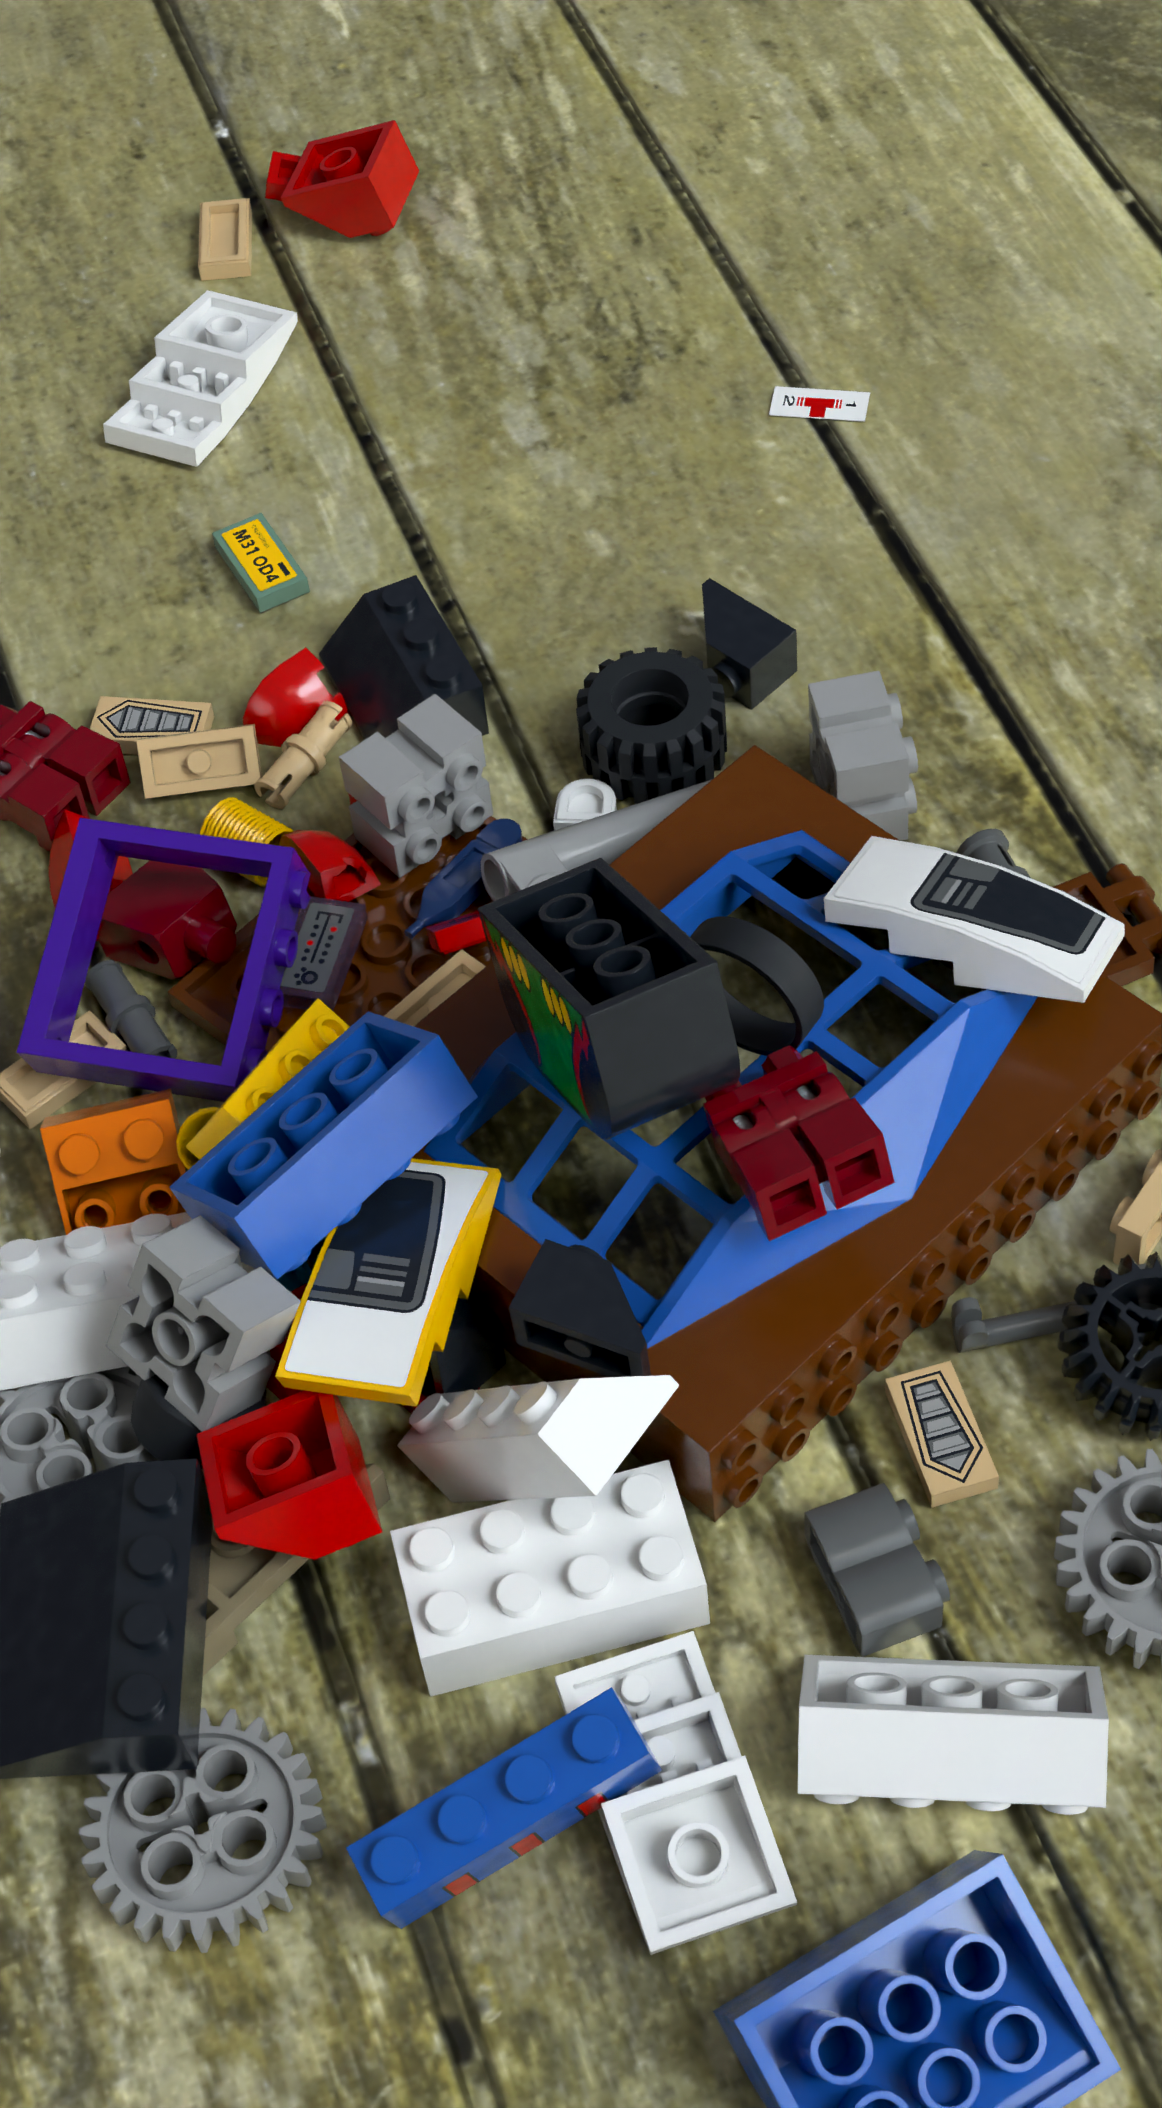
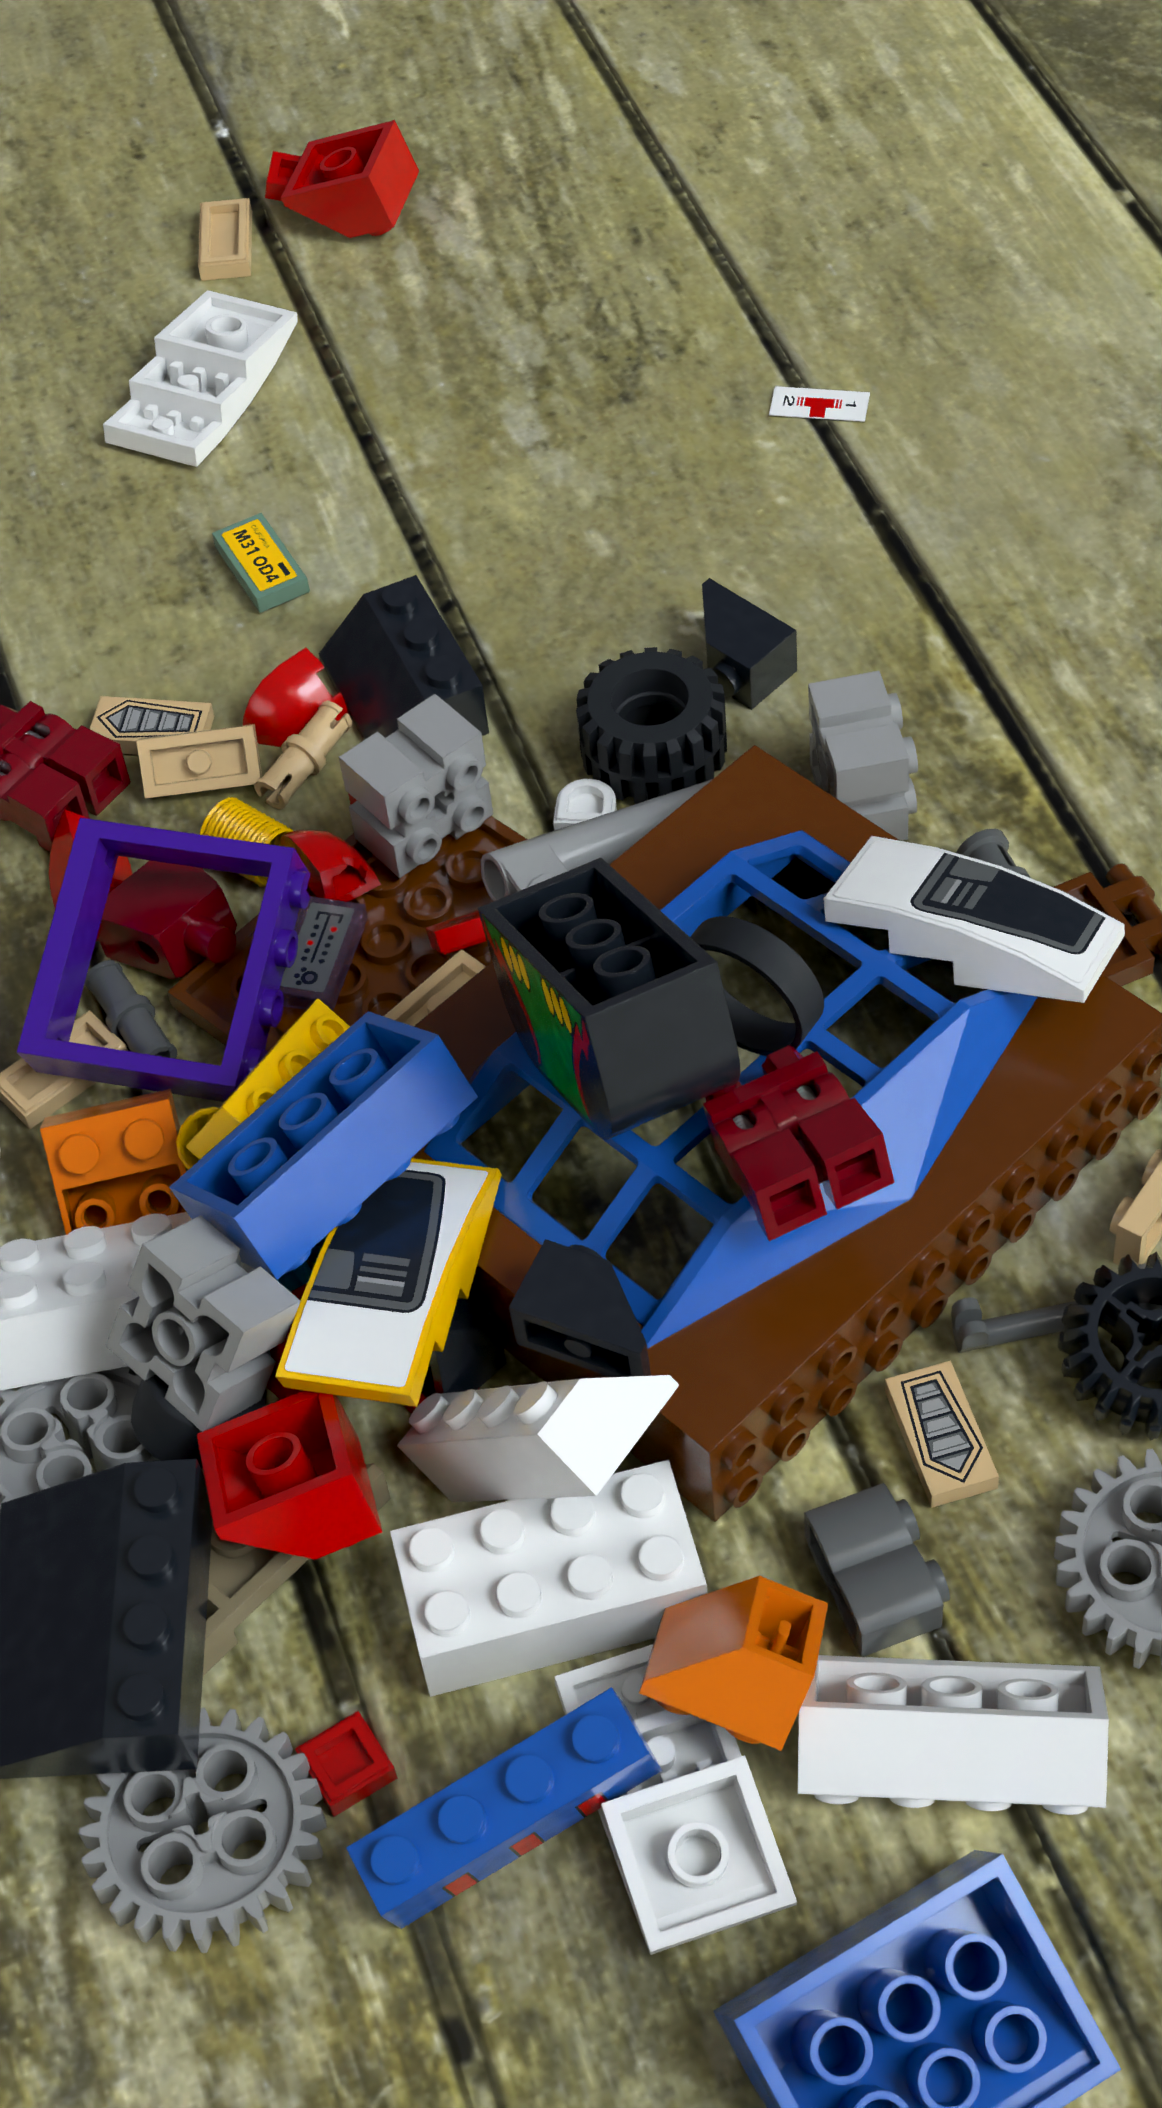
(347, 1763): none -> red tile
(461, 878): dark blue piece -> none
(738, 1658): none -> orange slope

